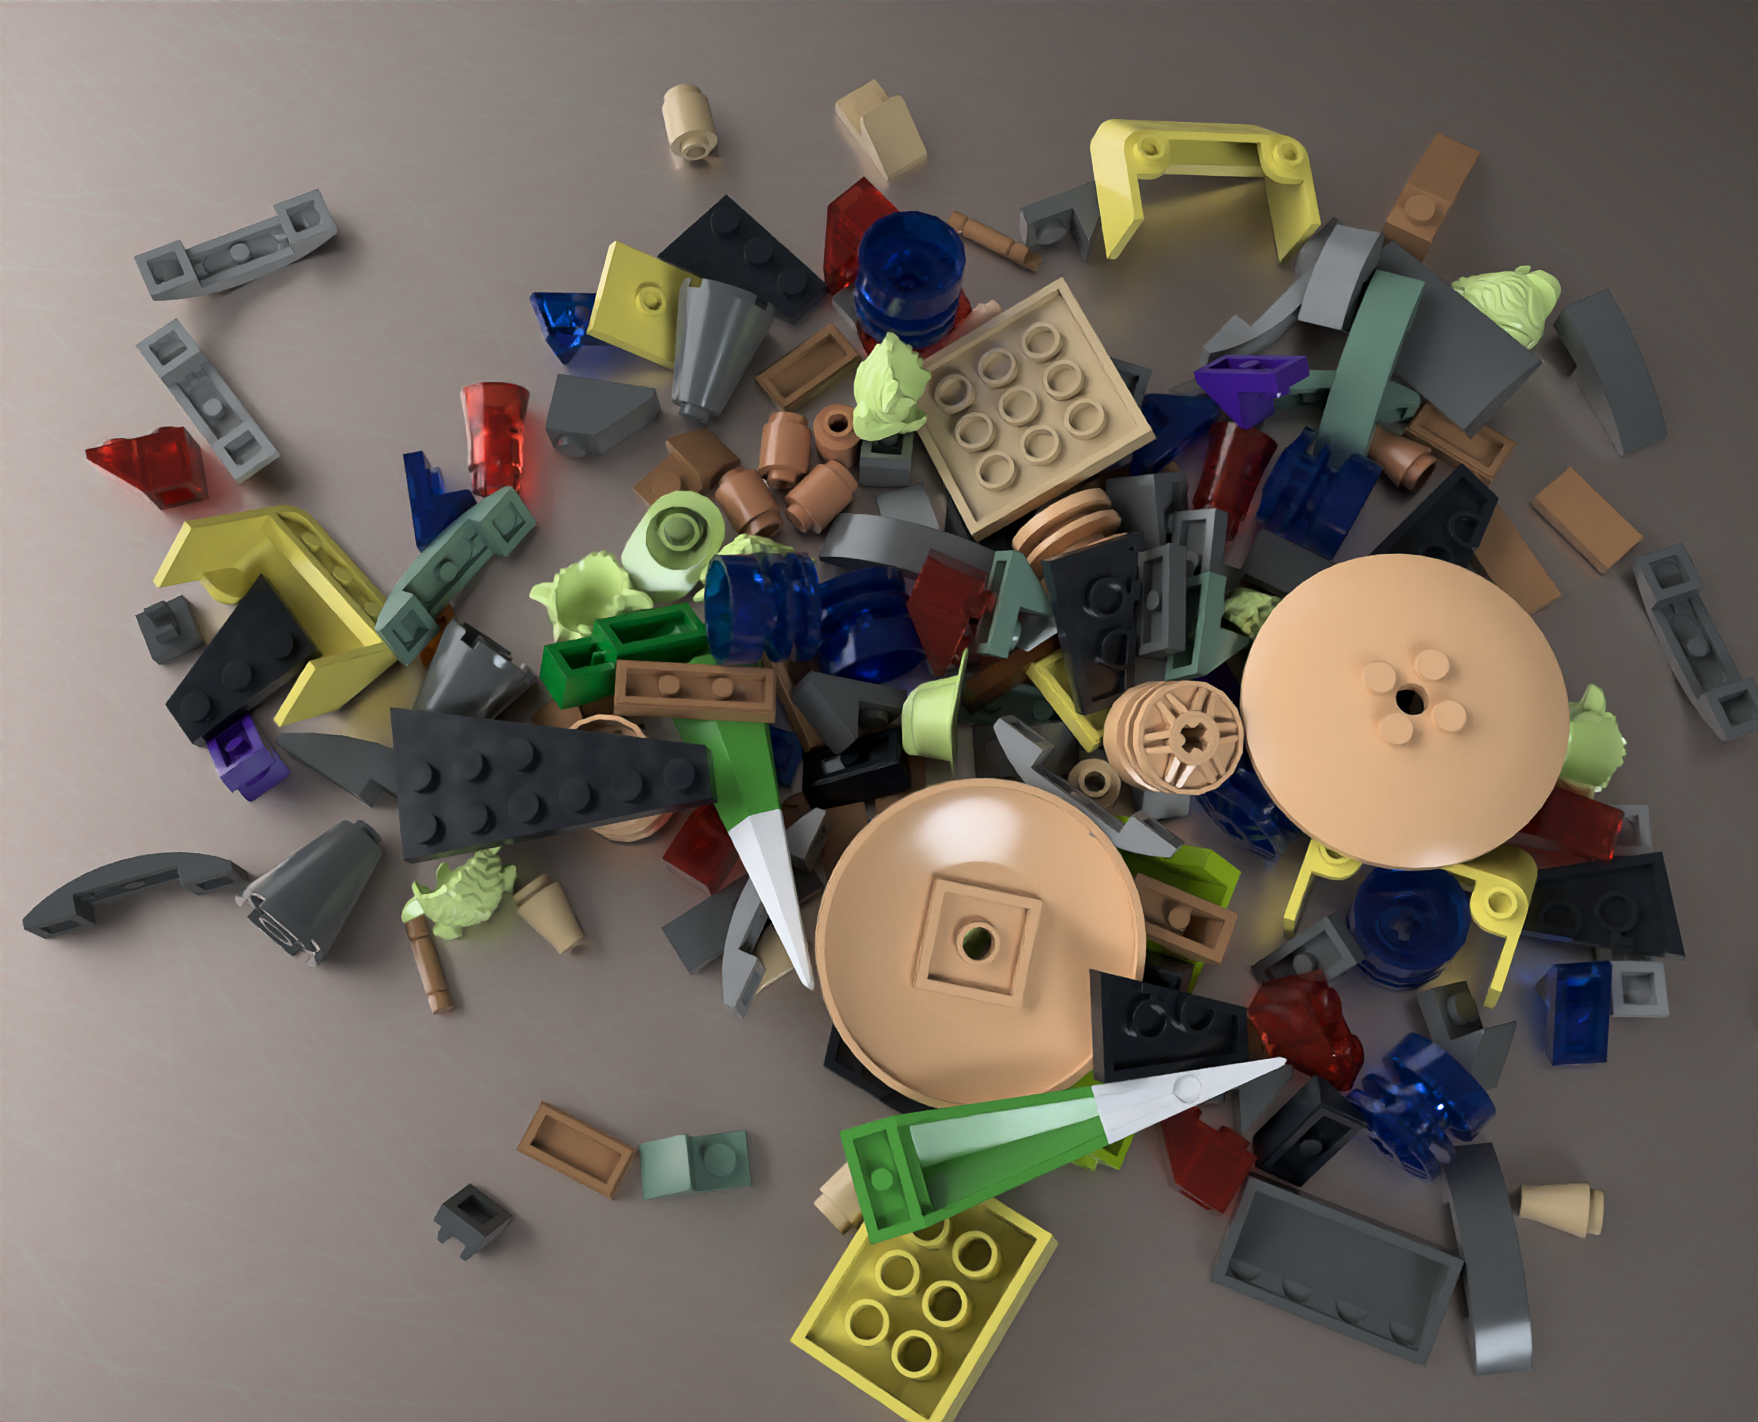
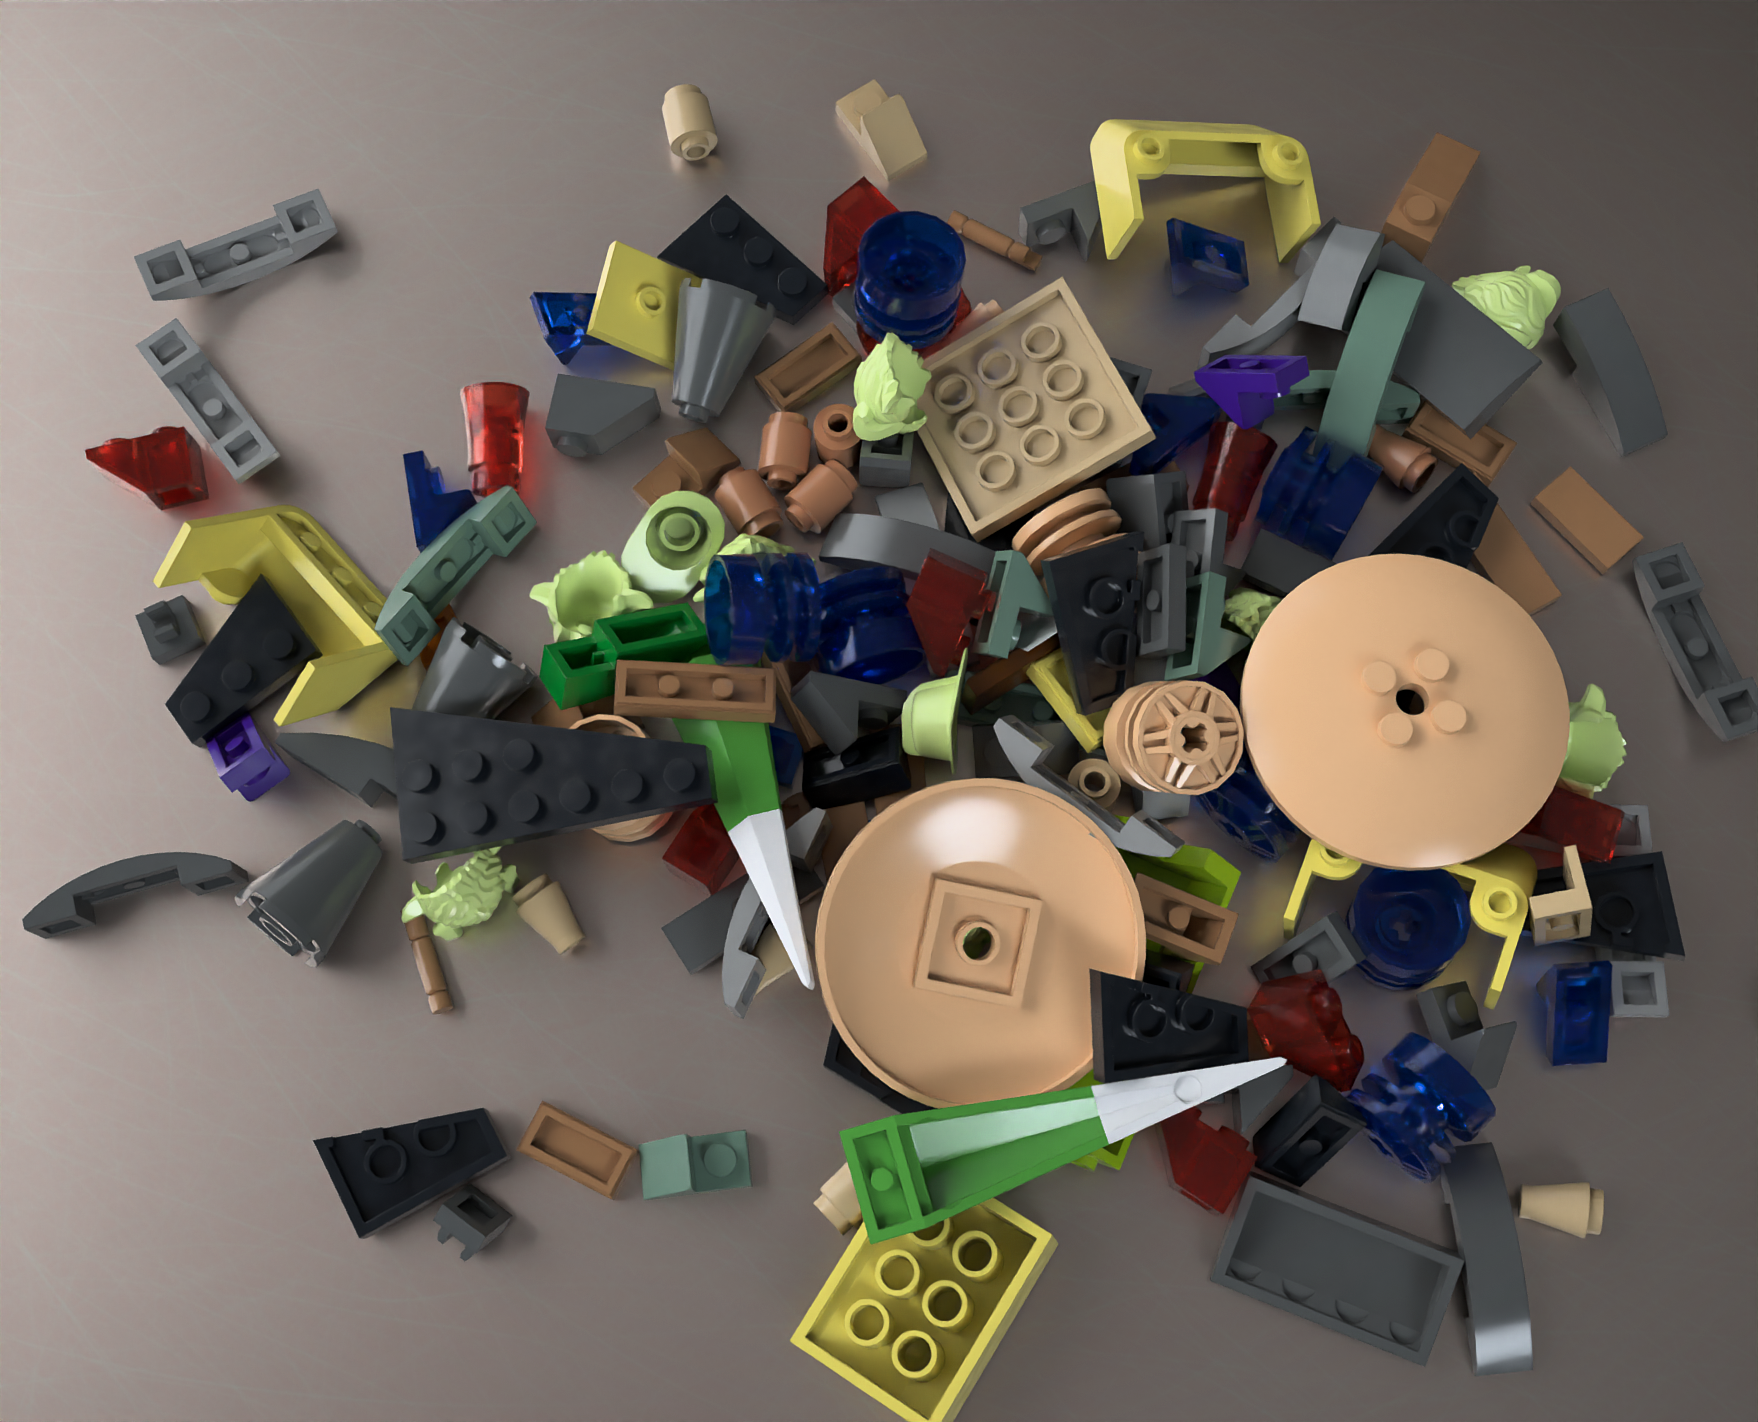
(409, 1165): none -> black wing
(1204, 257): none -> clear blue slope
(1563, 913): none -> tan panel

